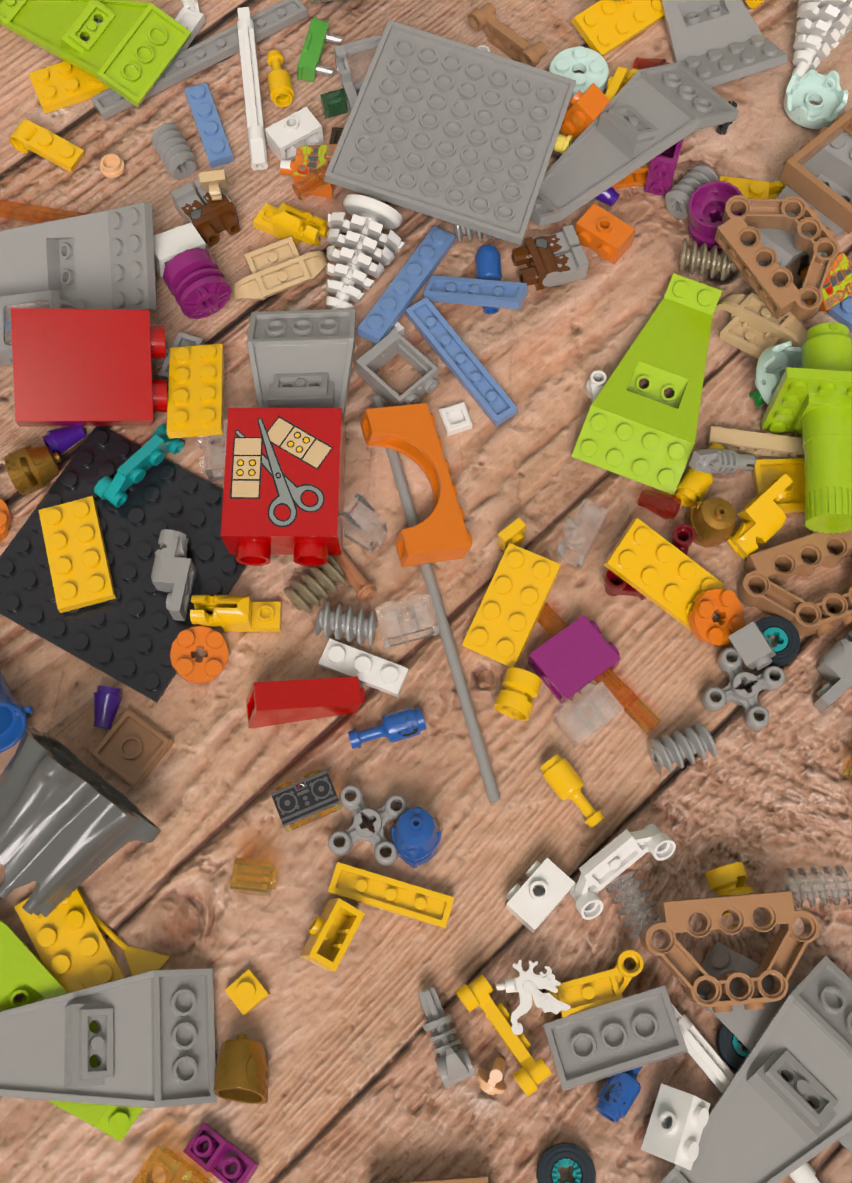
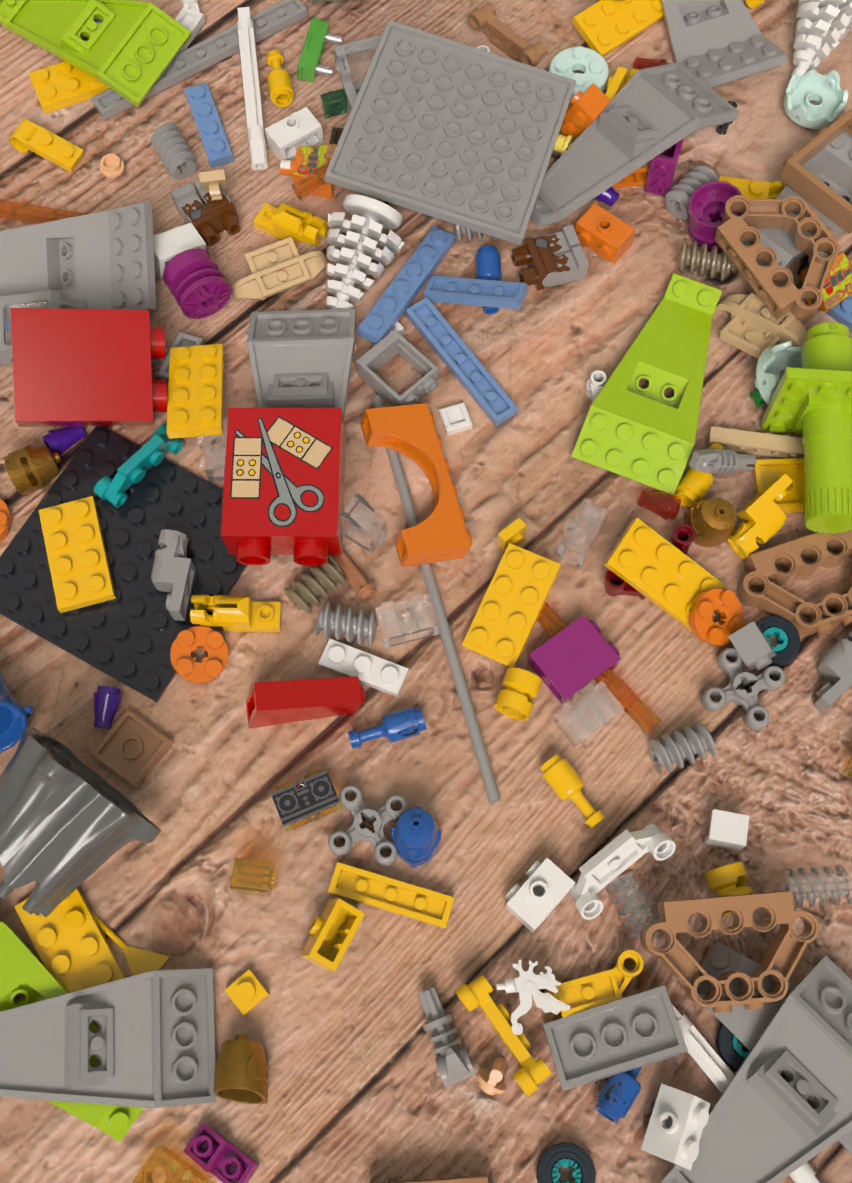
(727, 830): none -> white panel

